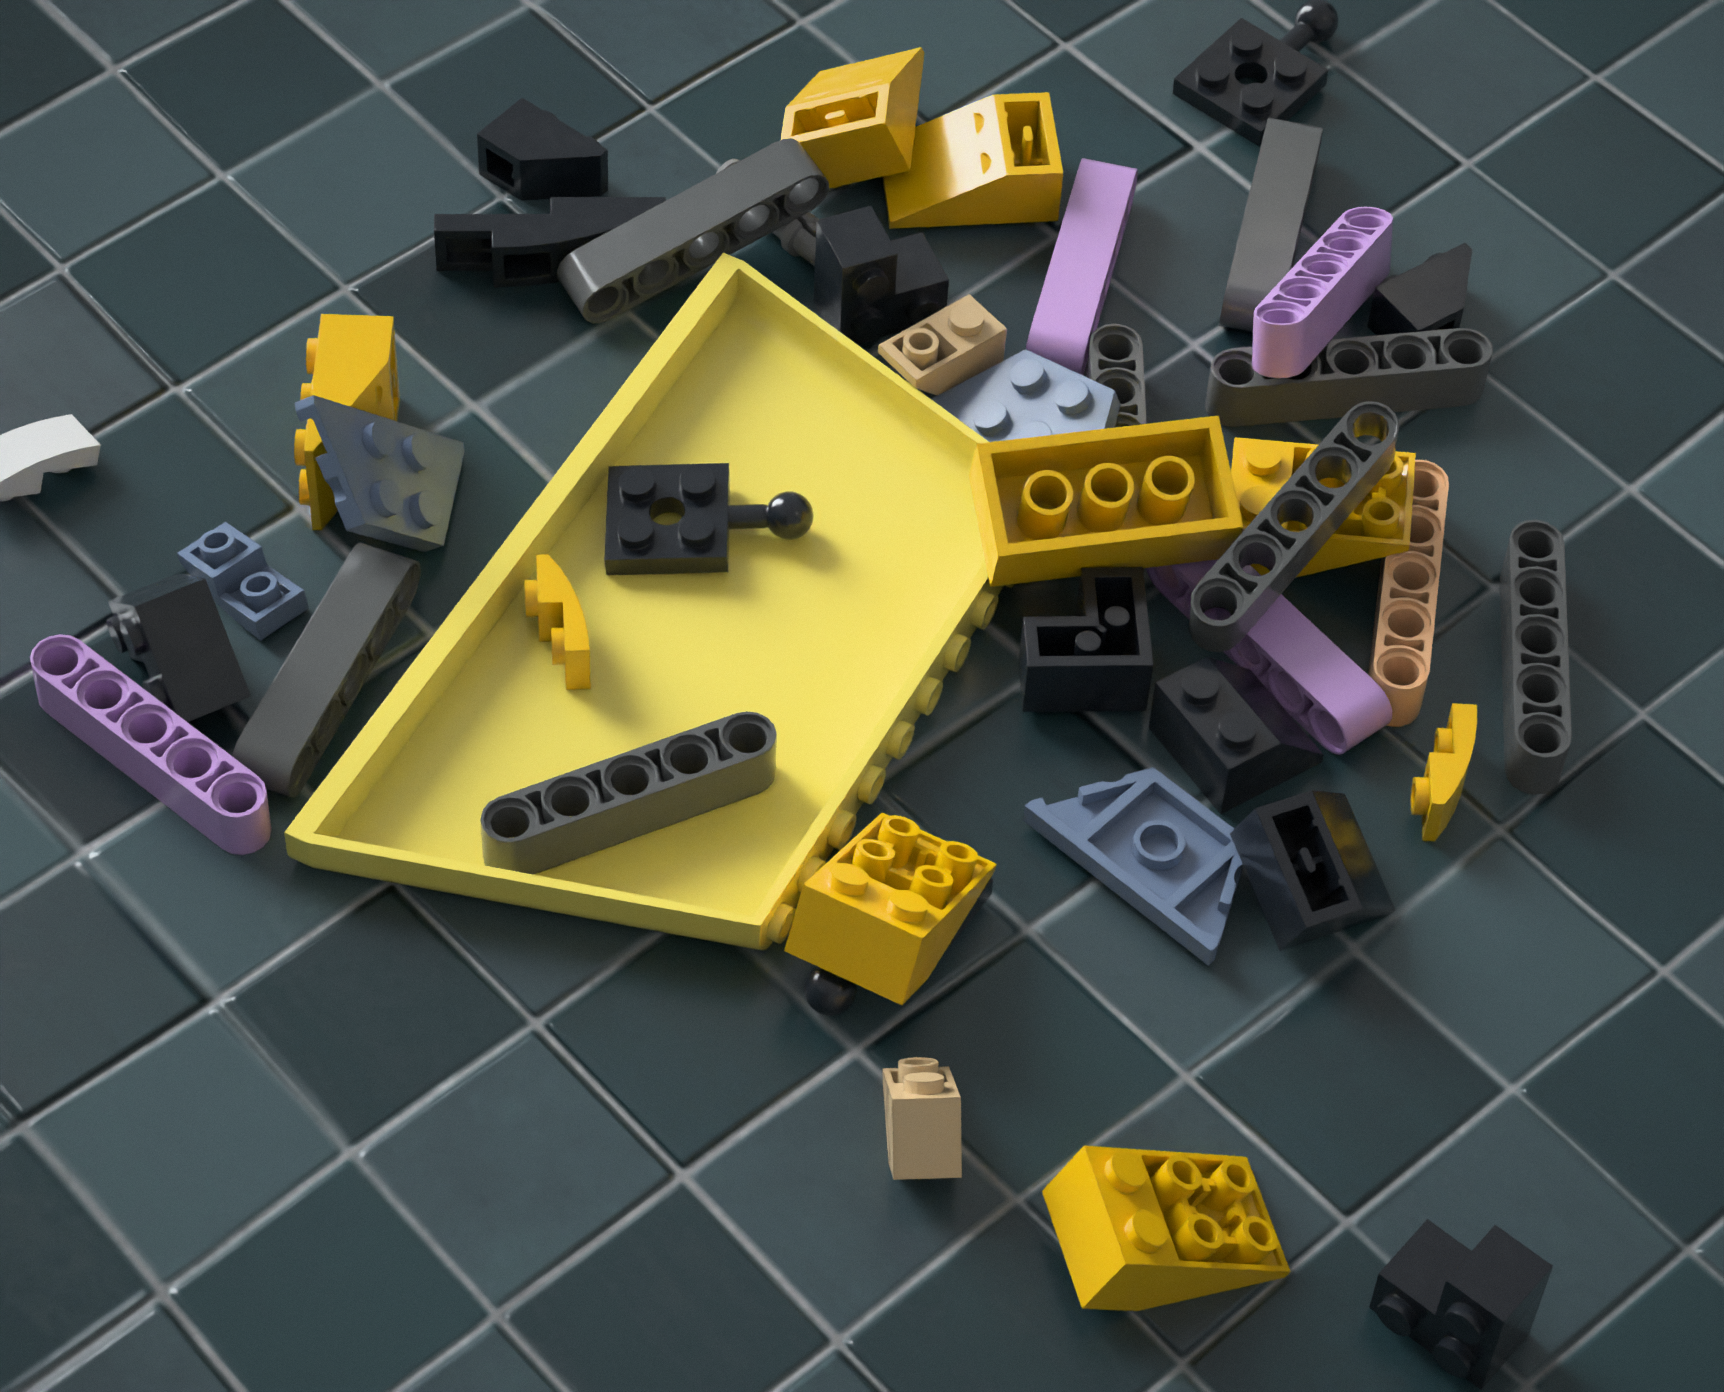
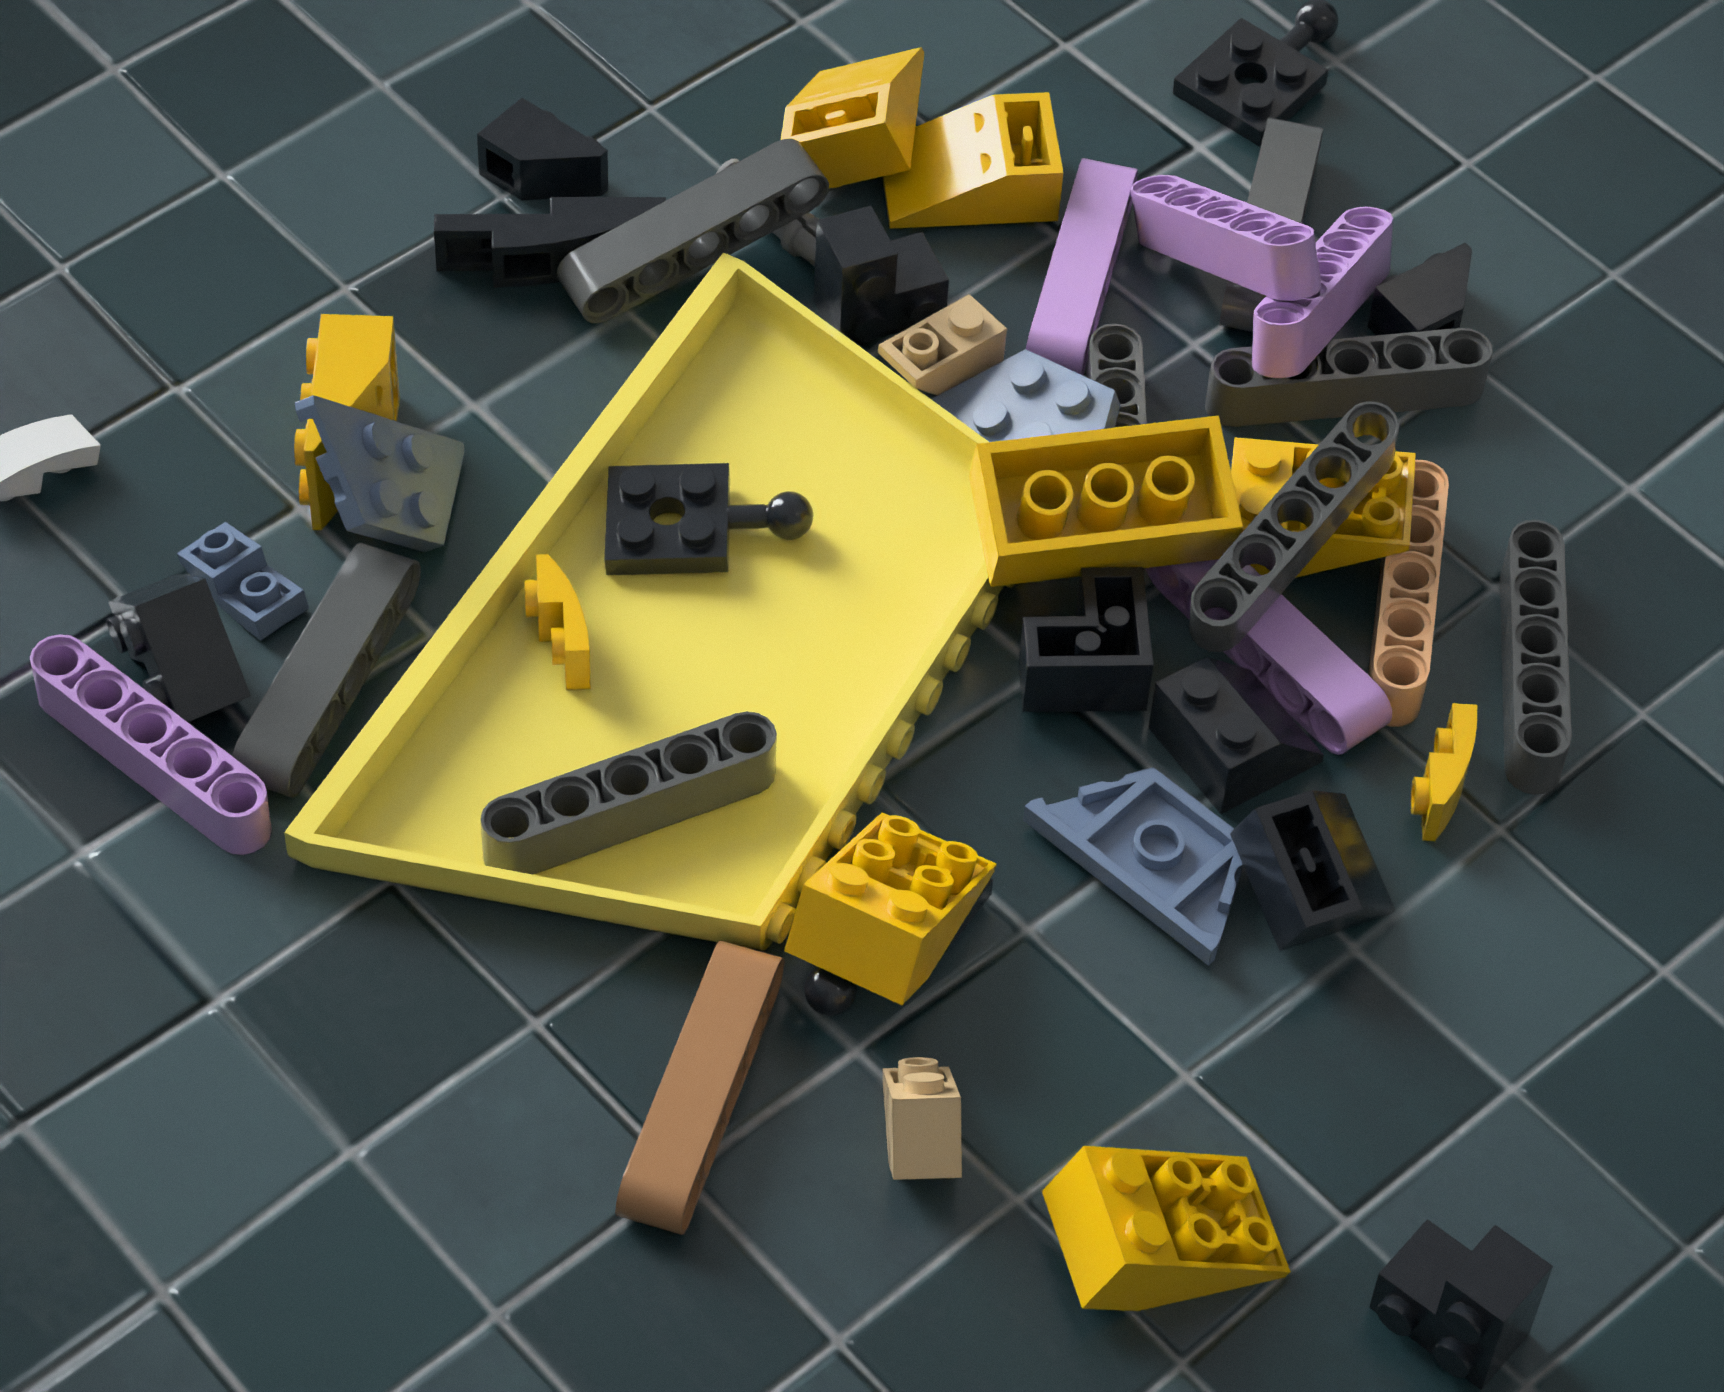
(700, 1088): none -> medium nougat beam
(1226, 237): none -> lavender beam

